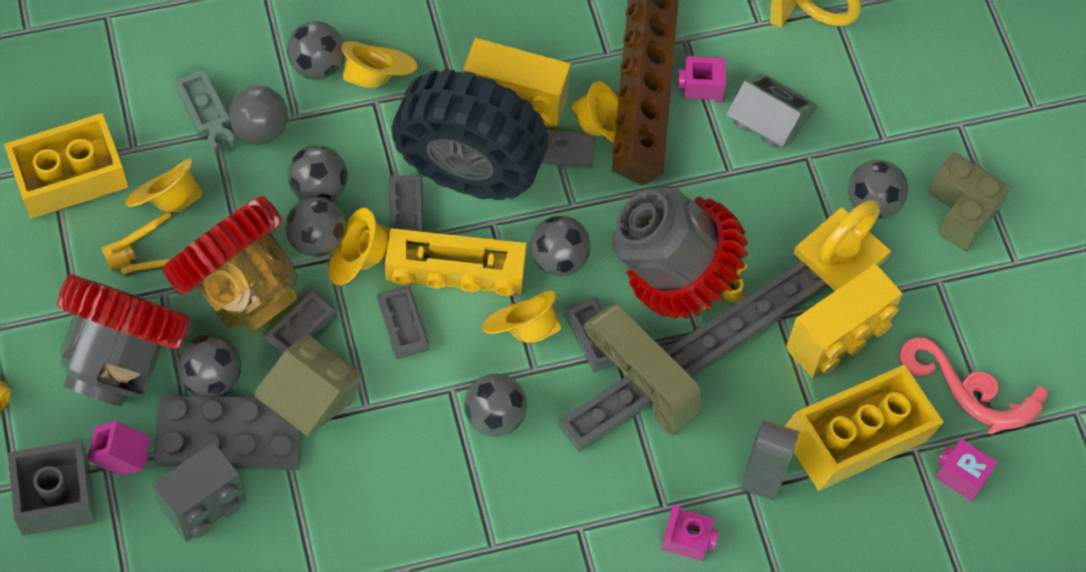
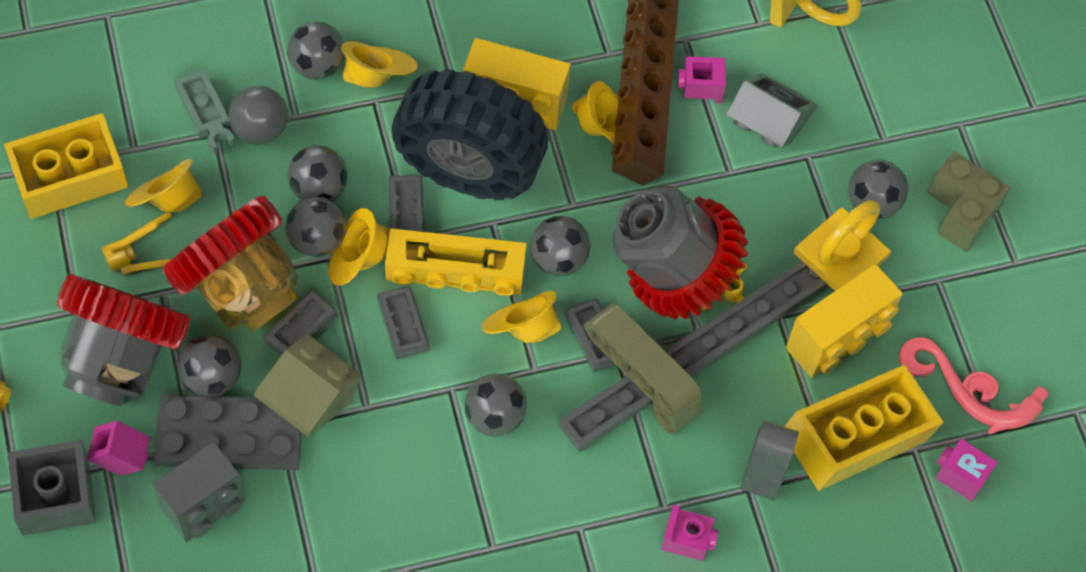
(569, 149): dark grey plate -> none

